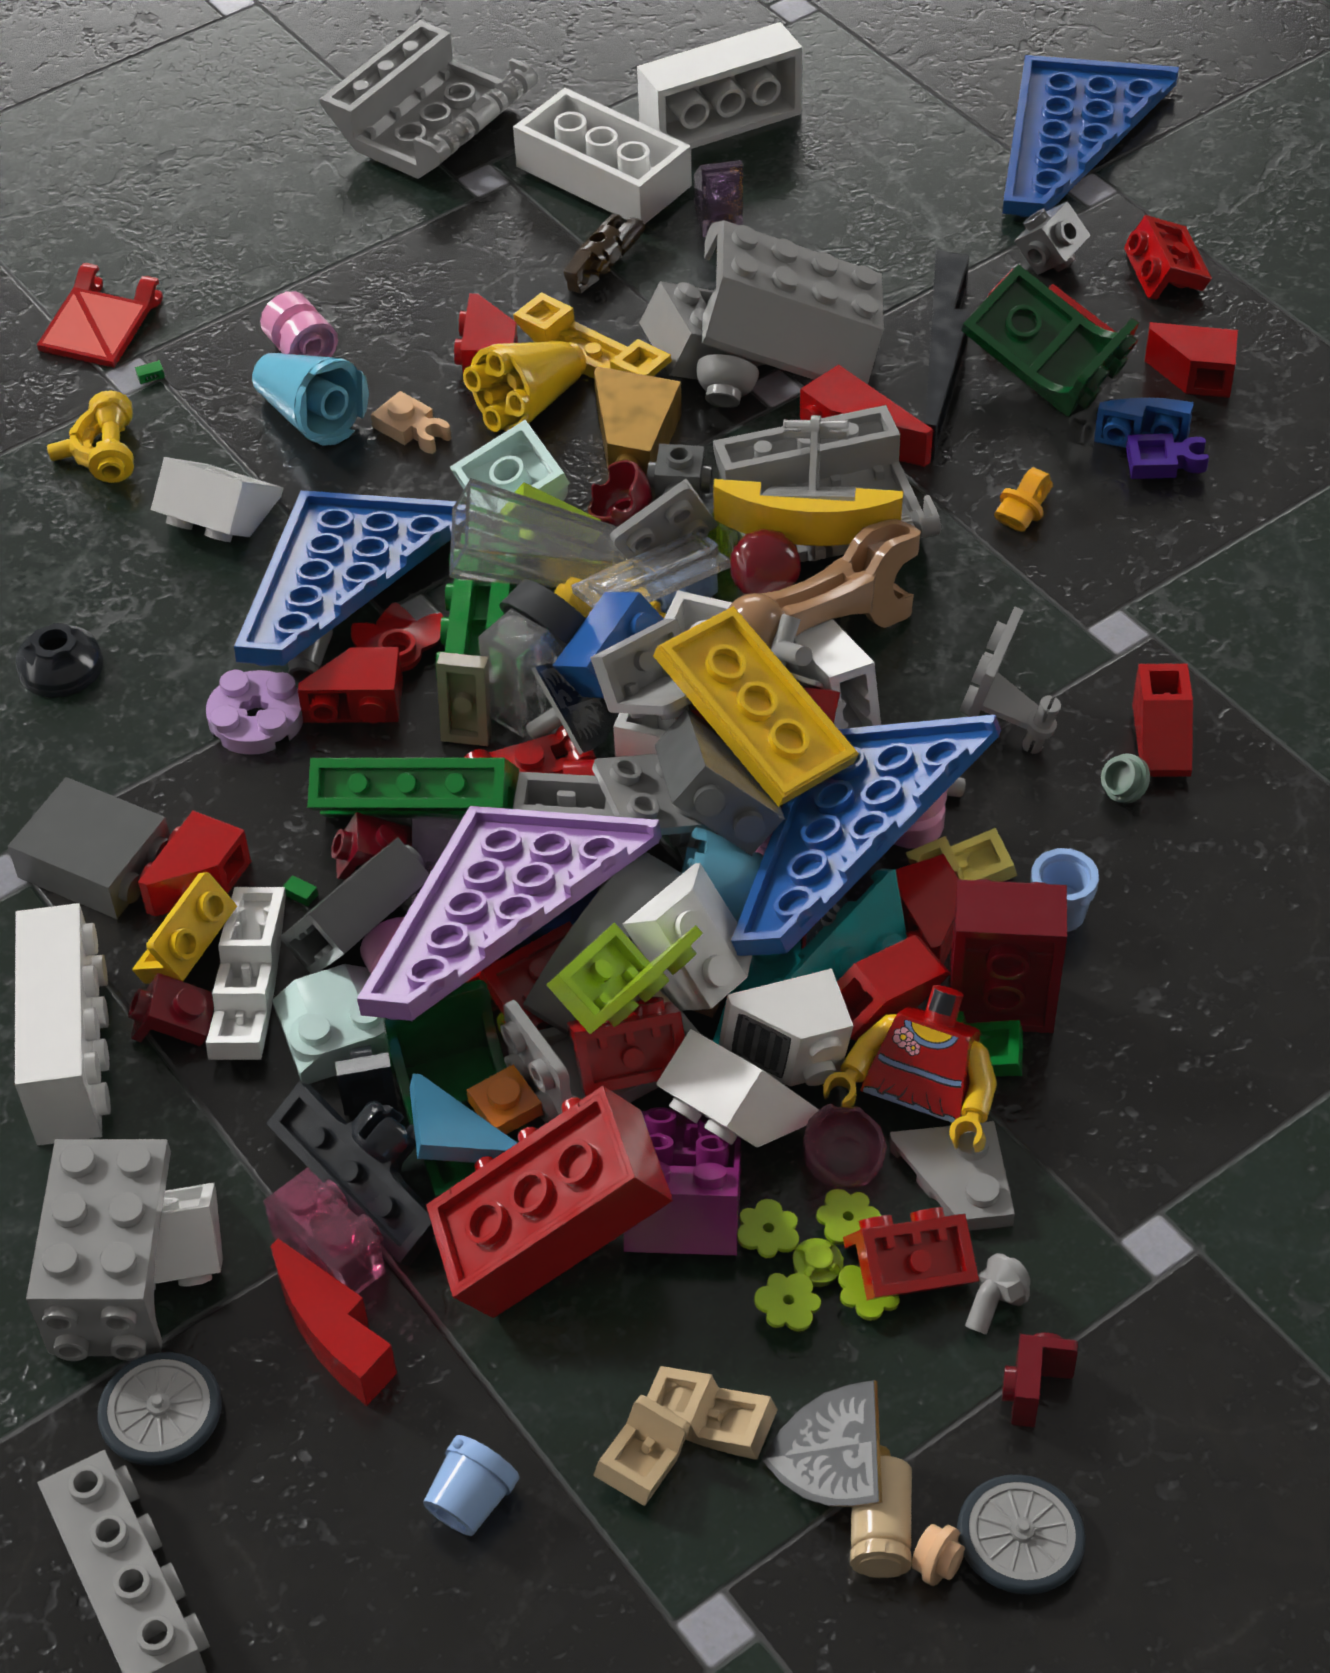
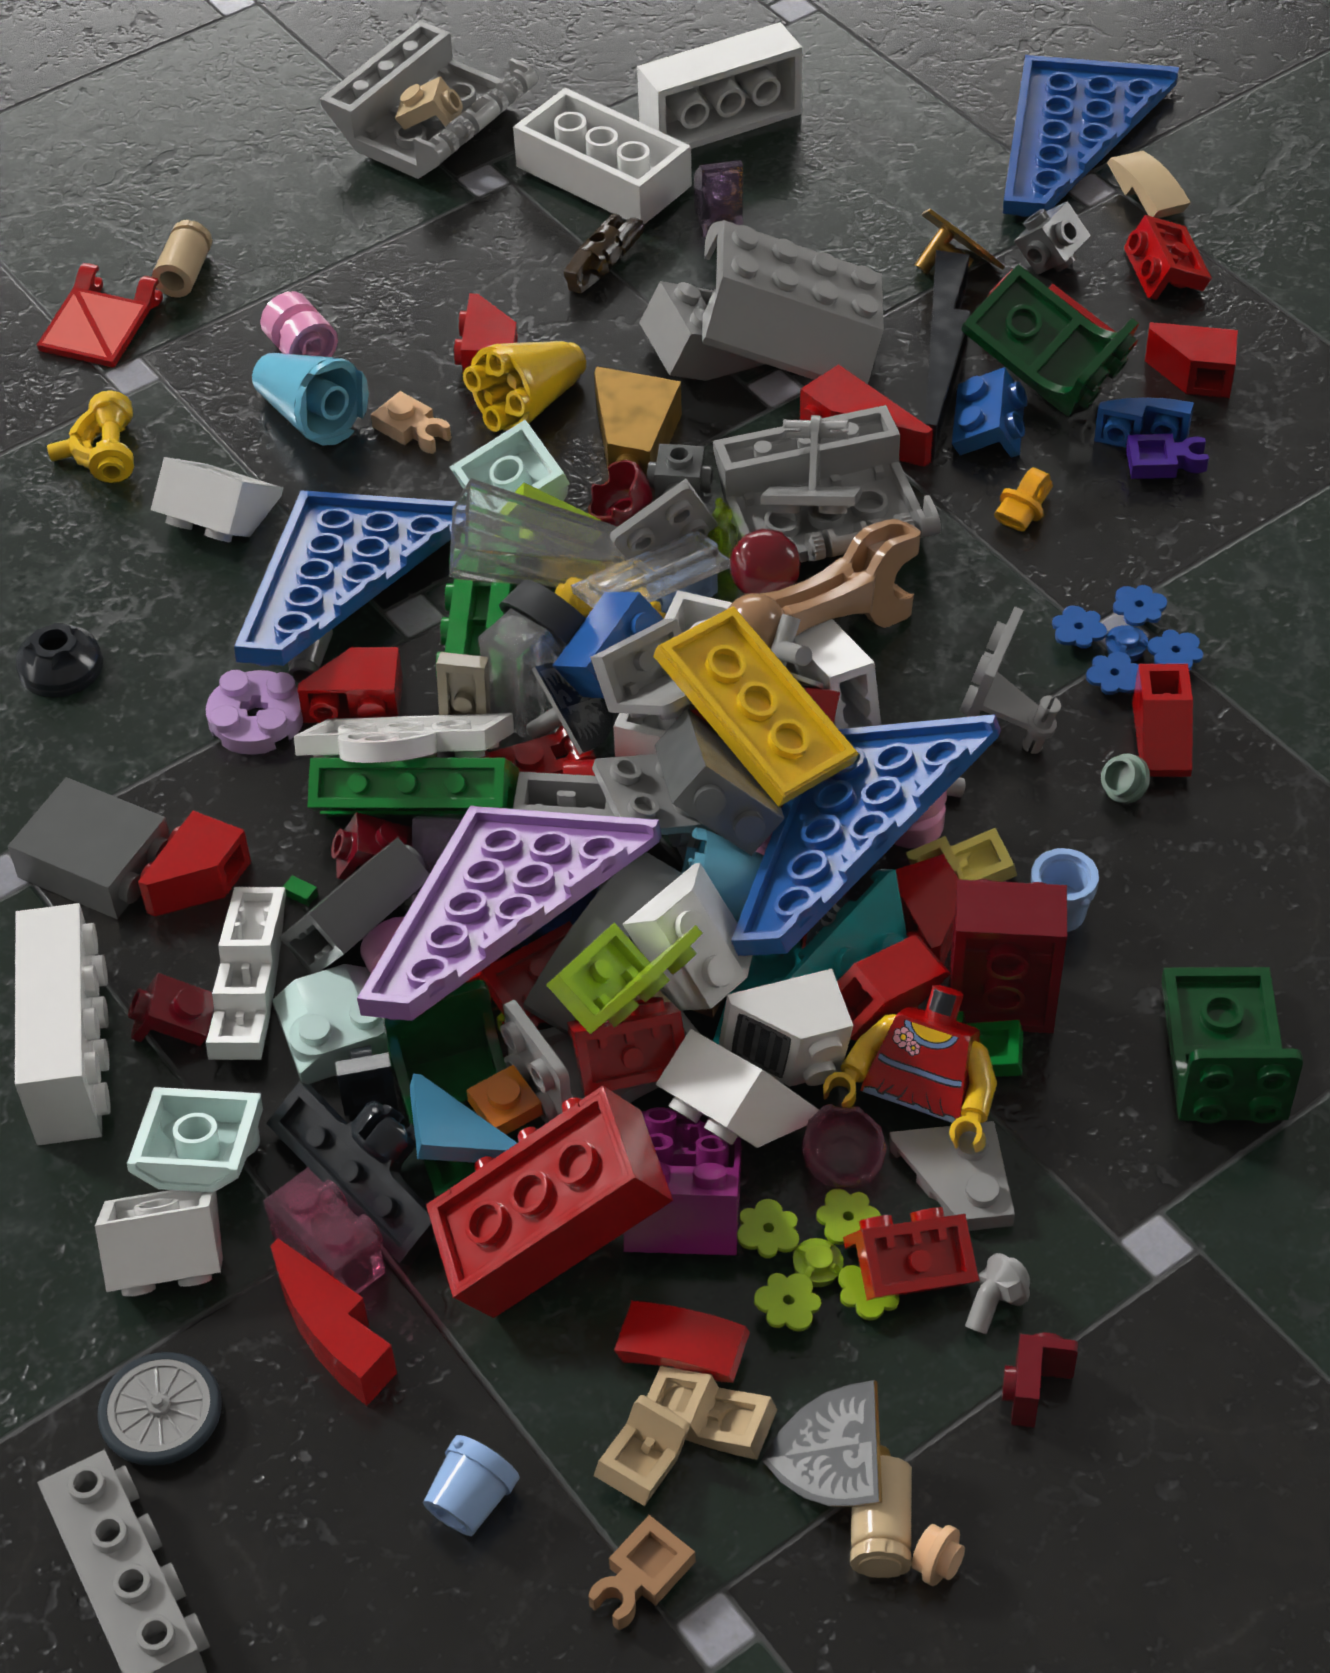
(99, 1248): light grey bracket -> none
(149, 372): green piece -> none
(182, 258): none -> tan piece
(186, 930): yellow bracket -> none
(195, 1138): none -> light aqua slope
(400, 630): red plate -> none
(404, 737): none -> white plate
(426, 101): none -> tan bracket
(551, 320): yellow slope -> none
(644, 1565): none -> medium nougat plate
(682, 1340): none -> red slope
(726, 379): light grey piece -> none
(802, 519): yellow slope -> none
(942, 240): none -> pearl gold shield
(989, 412): none -> blue bracket
(1021, 1534): light grey wheel -> none
(1125, 642): none -> blue plant
(1151, 181): none -> tan slope
(1228, 1045): none -> dark green bracket

